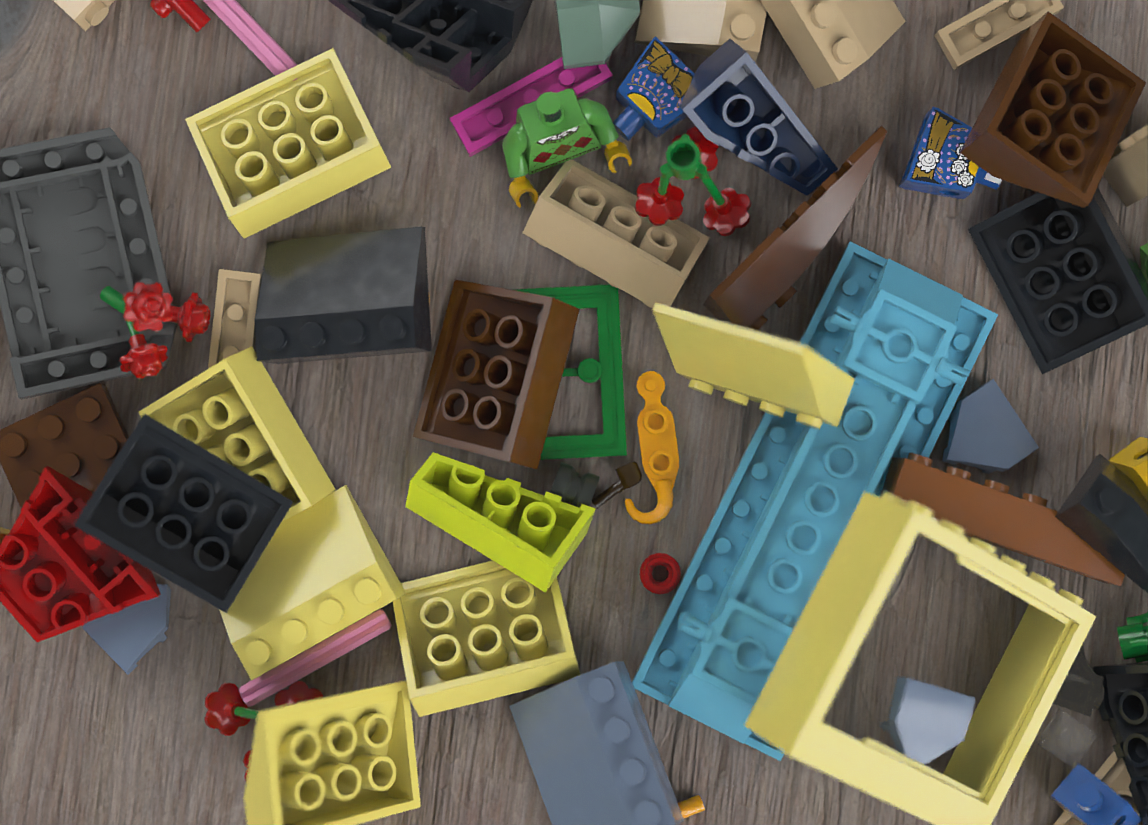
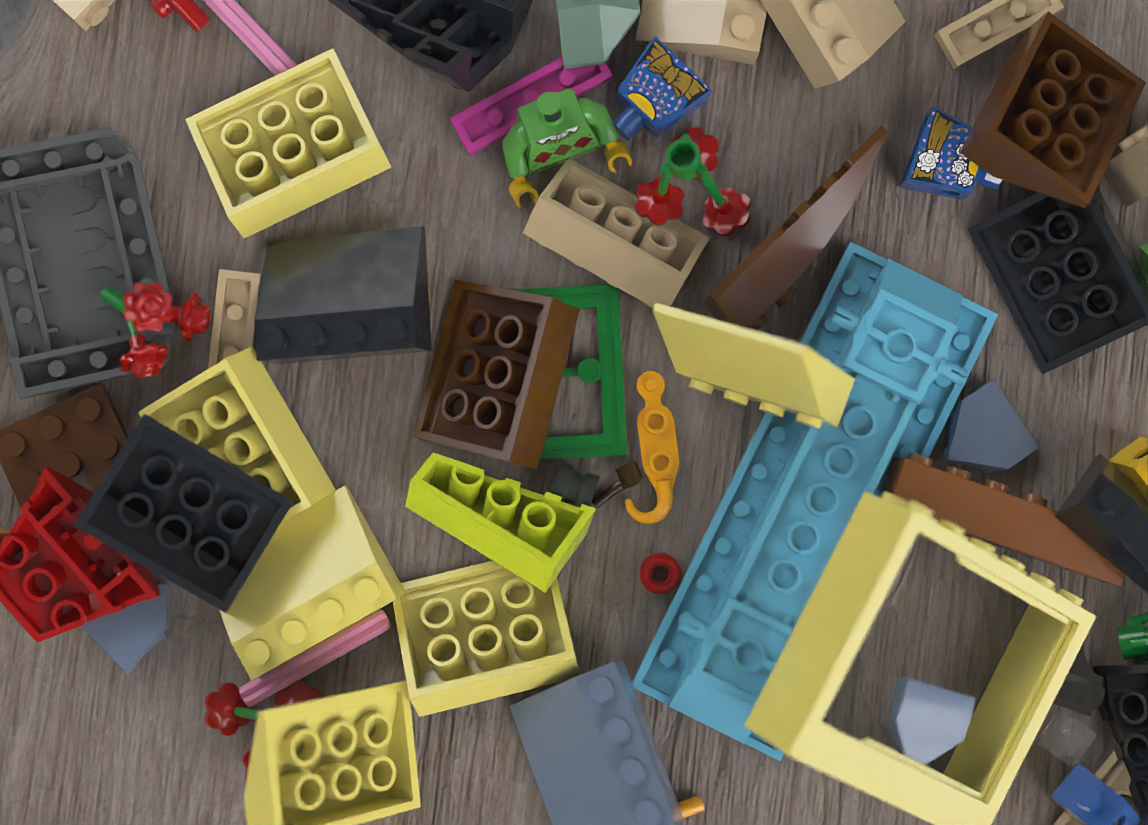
(747, 115): dark blue wedge -> none

